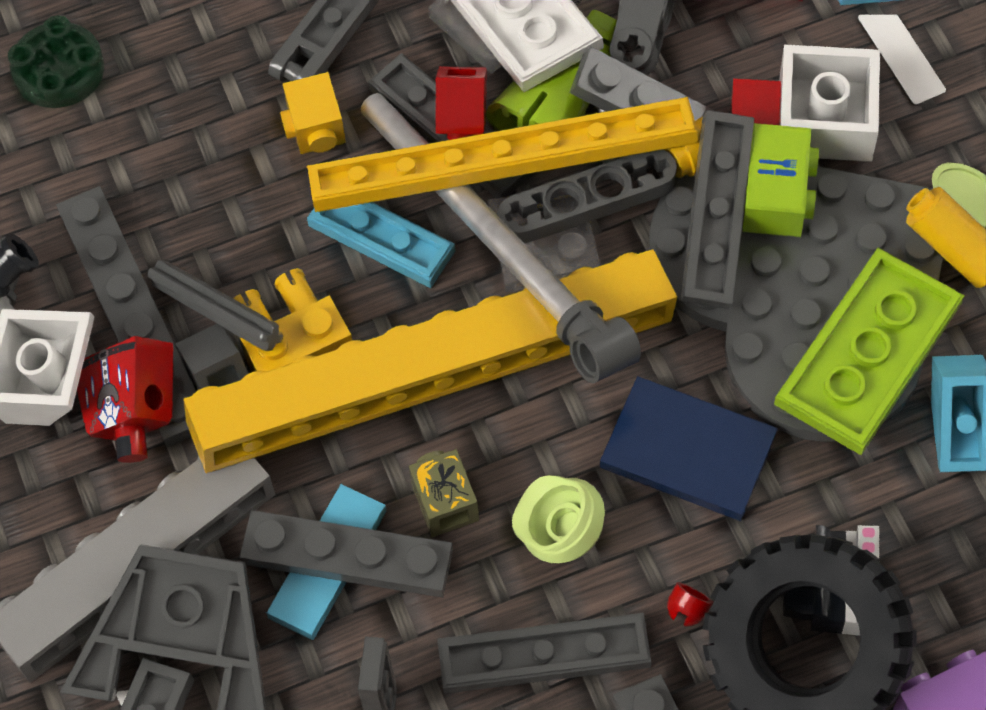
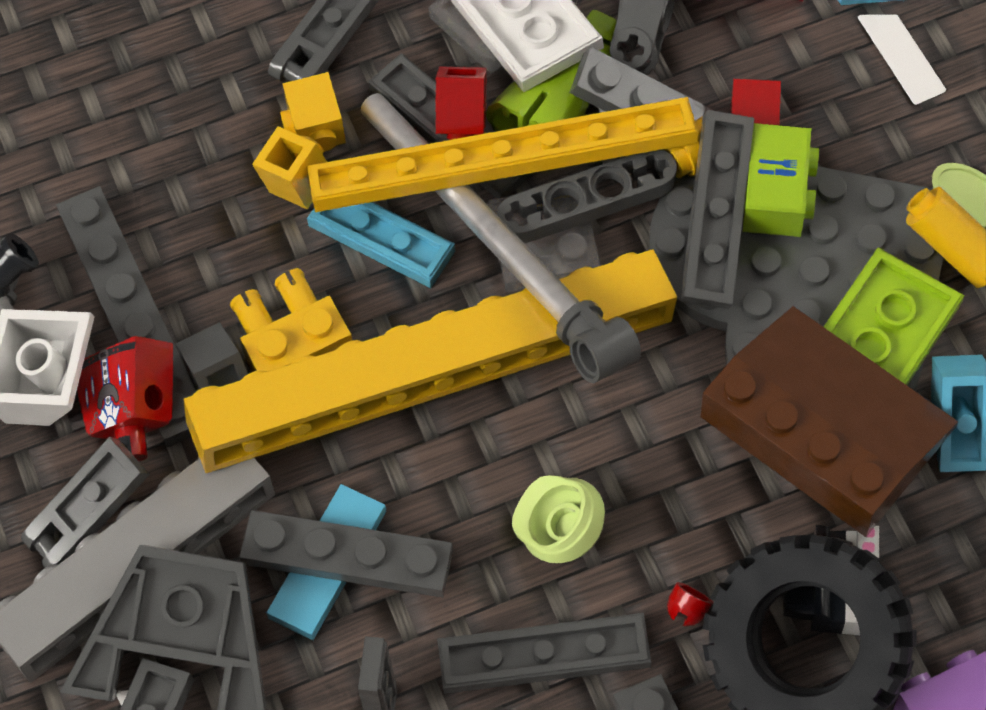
(56, 63): clear green tile -> none
(85, 502): none -> plate
(215, 305): dark grey axle -> none
(284, 165): none -> yellow brick
(443, 492): olive brick -> none
(688, 448): dark blue tile -> none
(826, 418): none -> reddish brown slope
(833, 95): white brick -> none

